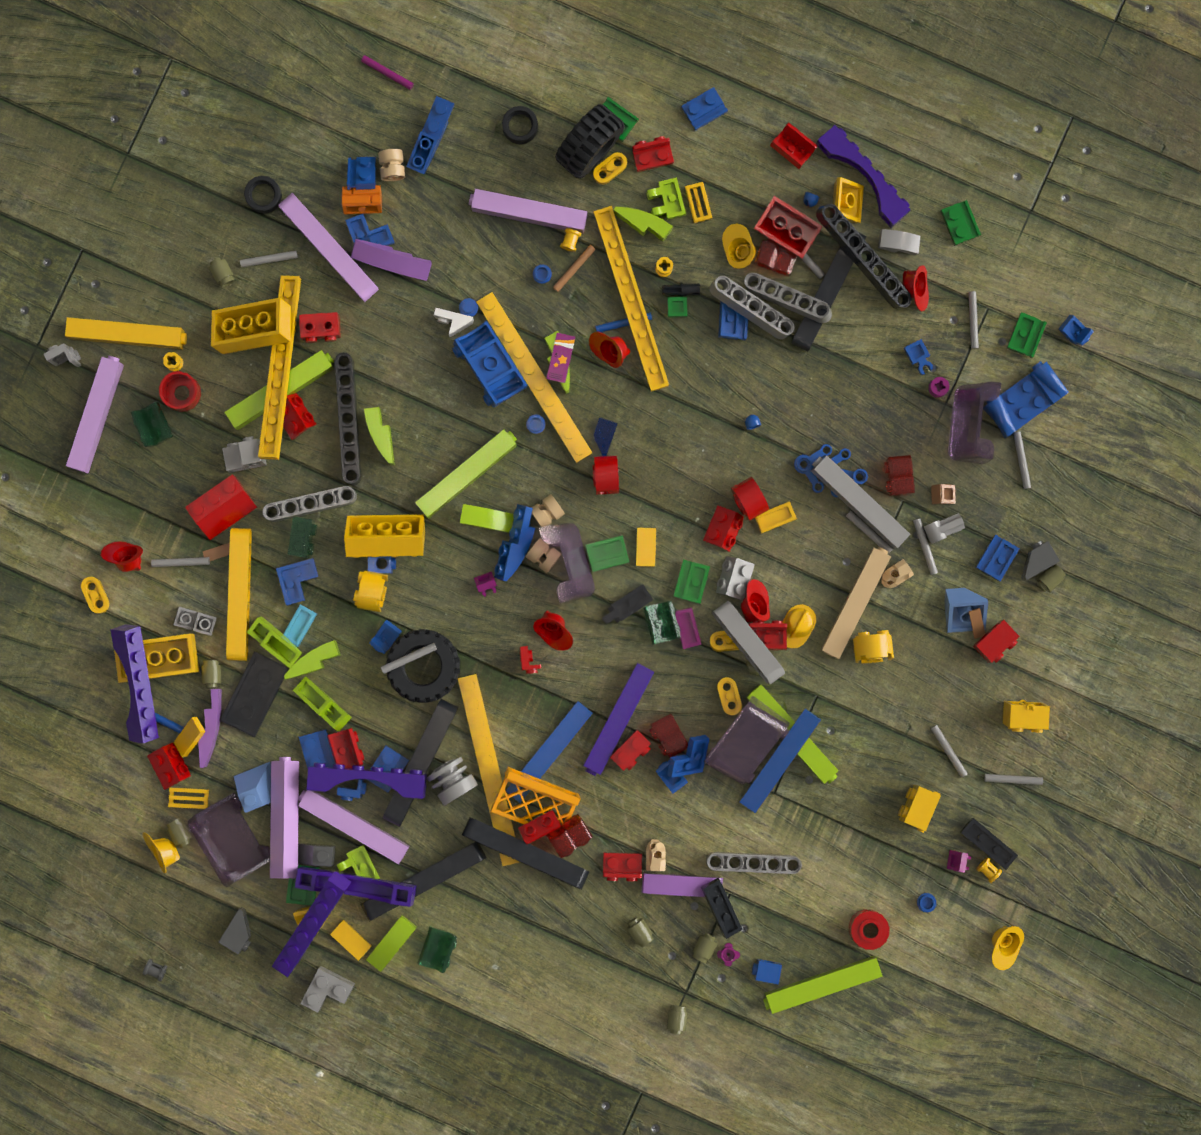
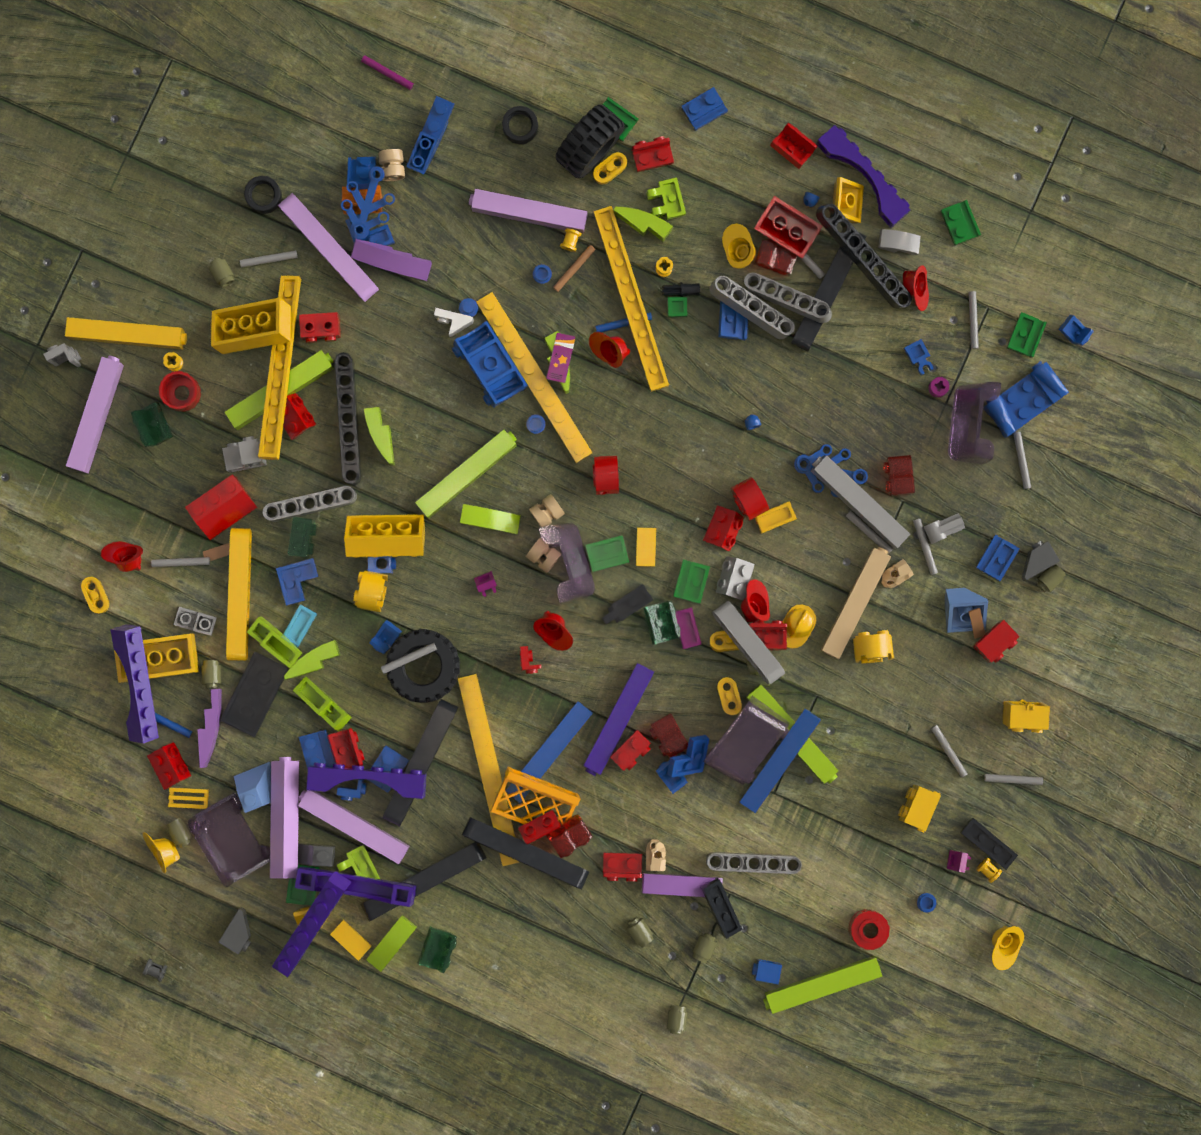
(189, 737): yellow tile -> none
(326, 984): light grey brick -> none
(366, 206): none -> blue plant
(452, 781): light grey wheel -> none
(513, 551): blue slope -> none
(604, 434): clear blue slope -> none
(702, 218): yellow tile -> none
(728, 959): magenta plate -> none
(943, 494): medium nougat slope -> none

